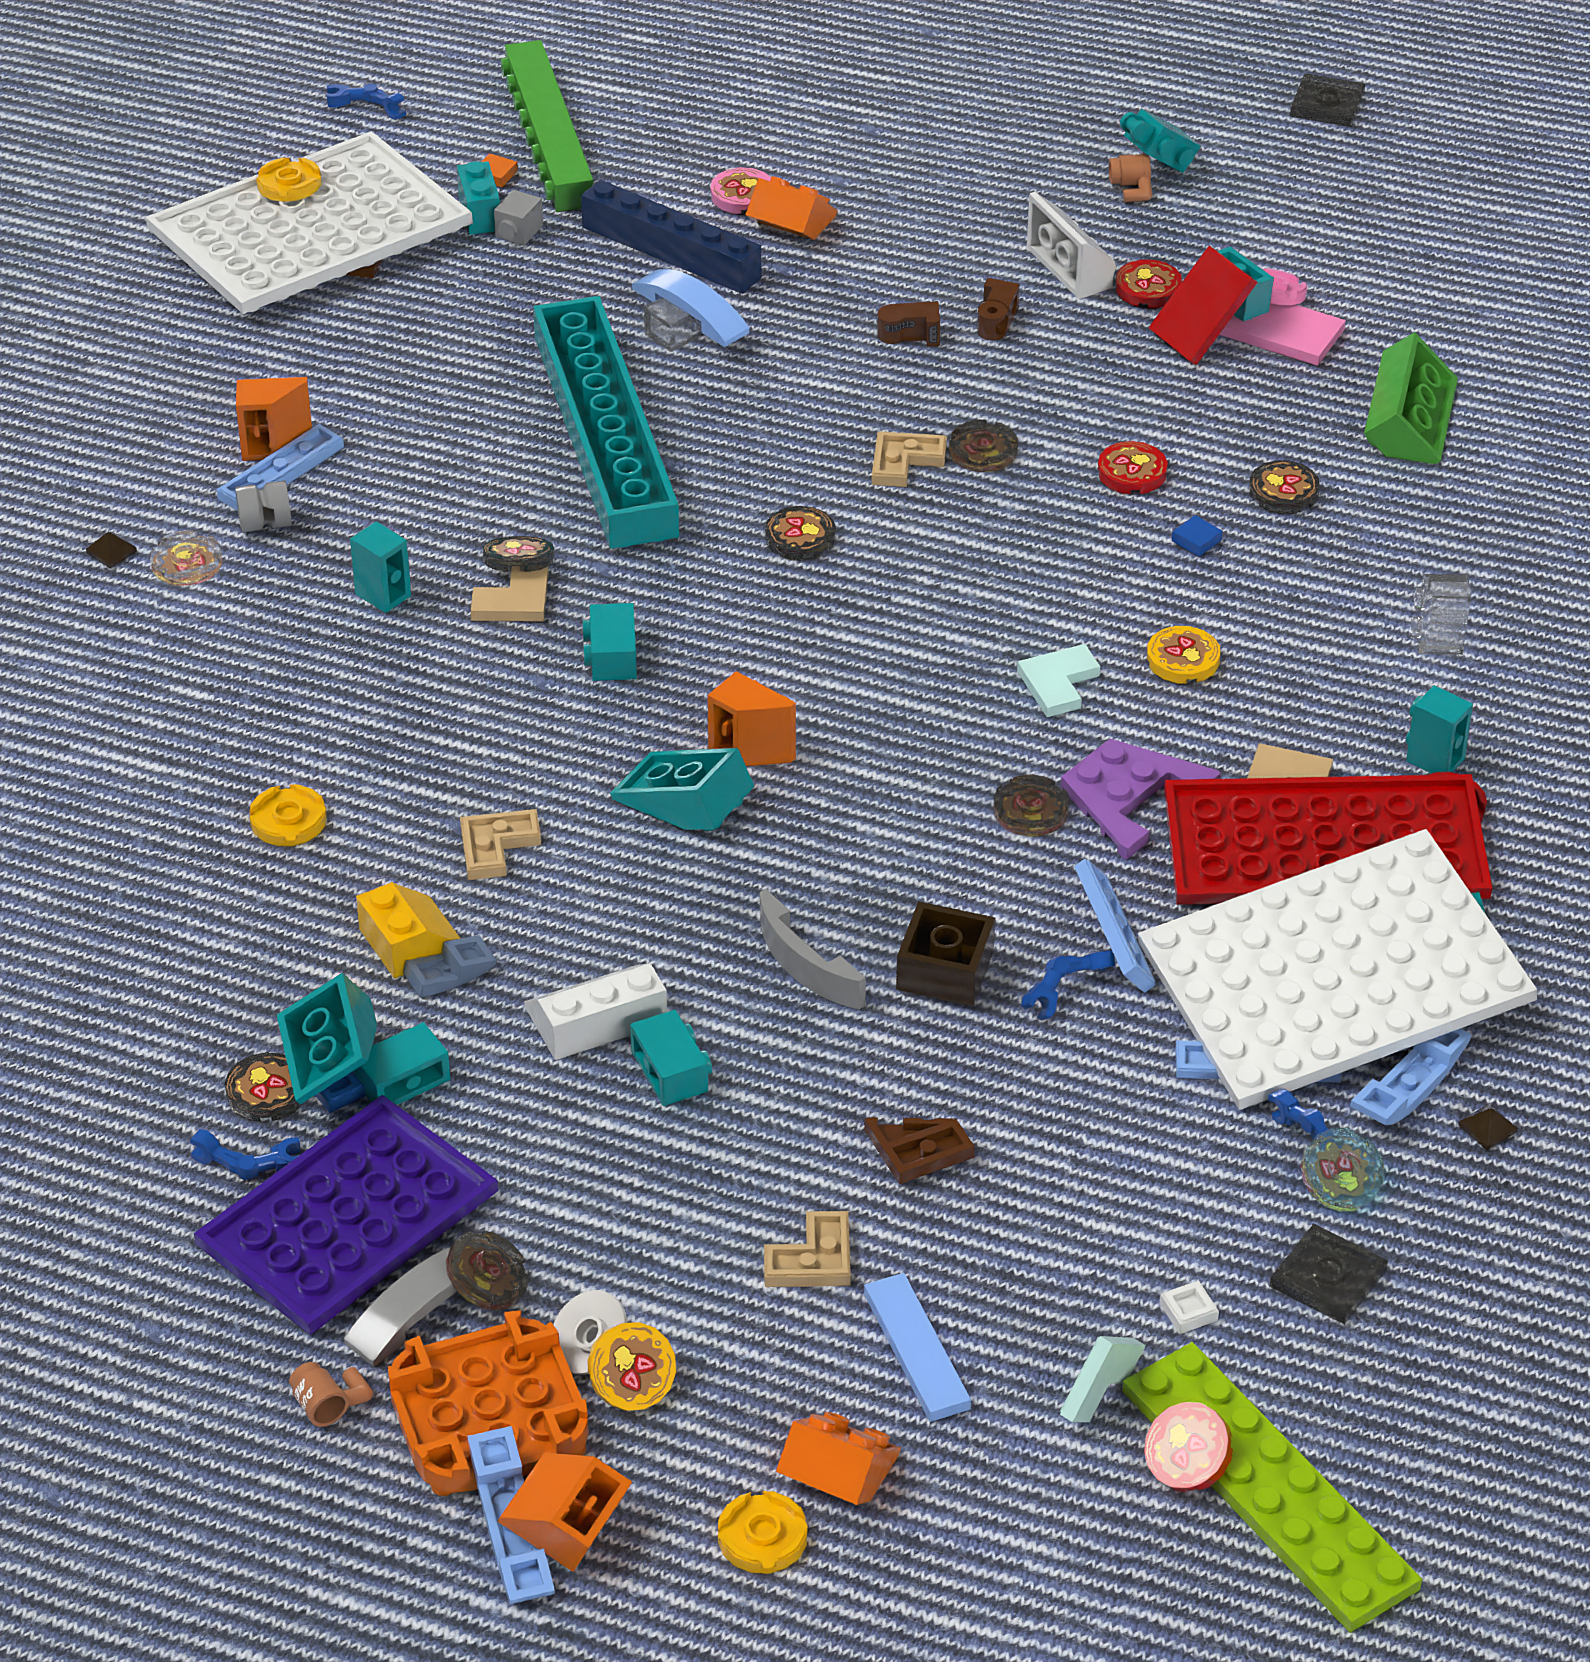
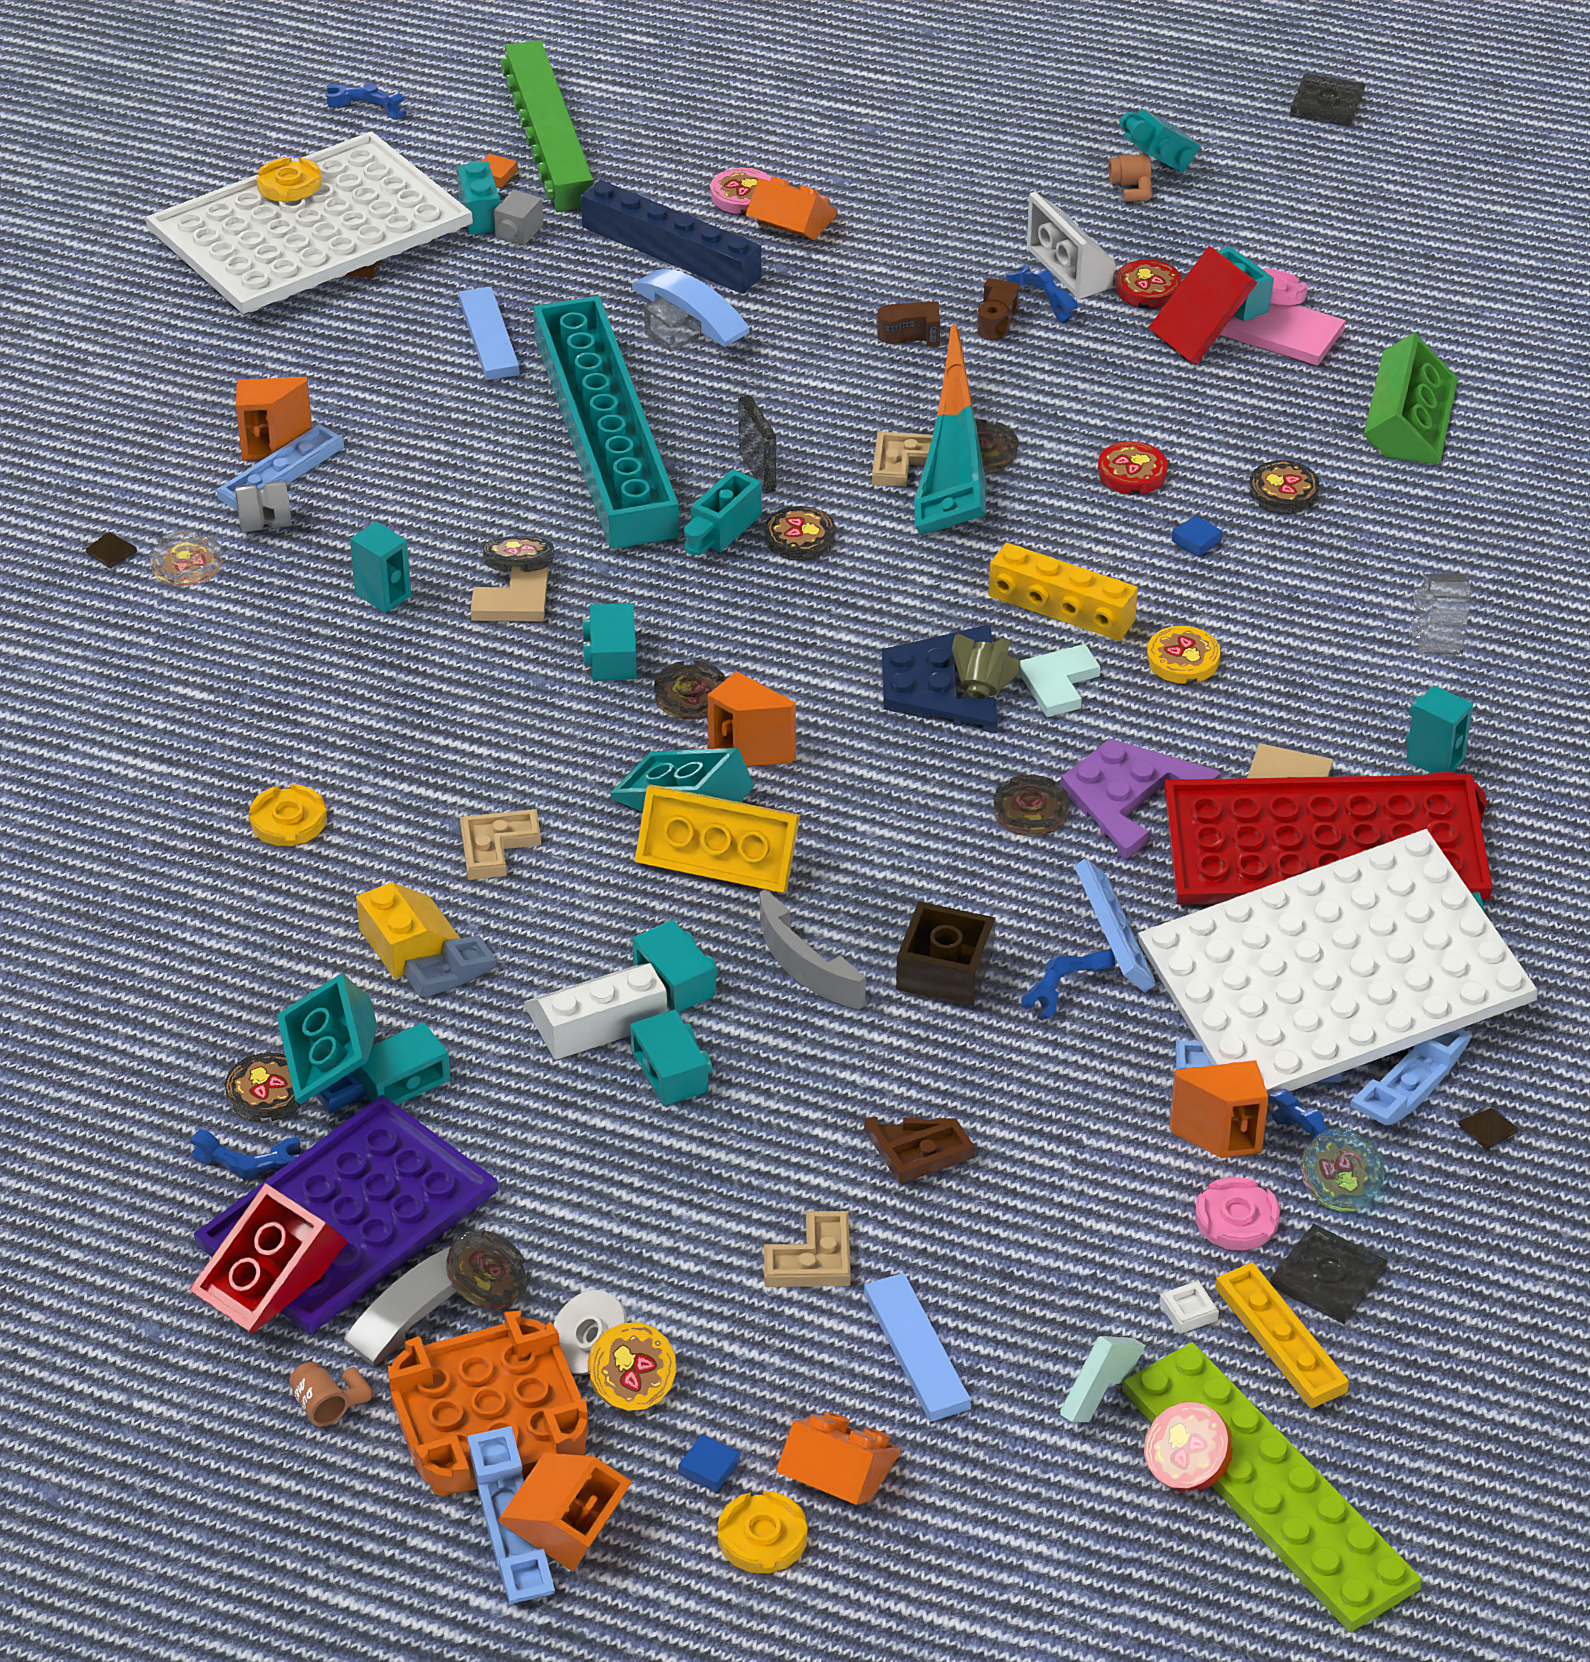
(267, 1260): none -> red slope
(489, 333): none -> light blue tile
(678, 963): none -> teal brick
(684, 688): none -> clear smoke tile
(709, 1463): none -> blue tile
(717, 838): none -> yellow plate
(723, 513): none -> teal brick
(757, 443): none -> clear smoke tile
(922, 681): none -> dark blue wing
(953, 474): none -> teal plate
(983, 666): none -> olive brick
(1060, 300): none -> blue piece
(1063, 591): none -> yellow brick
(1220, 1108): none -> orange slope
(1237, 1214): none -> bright pink tile
(1282, 1335): none -> yellow plate

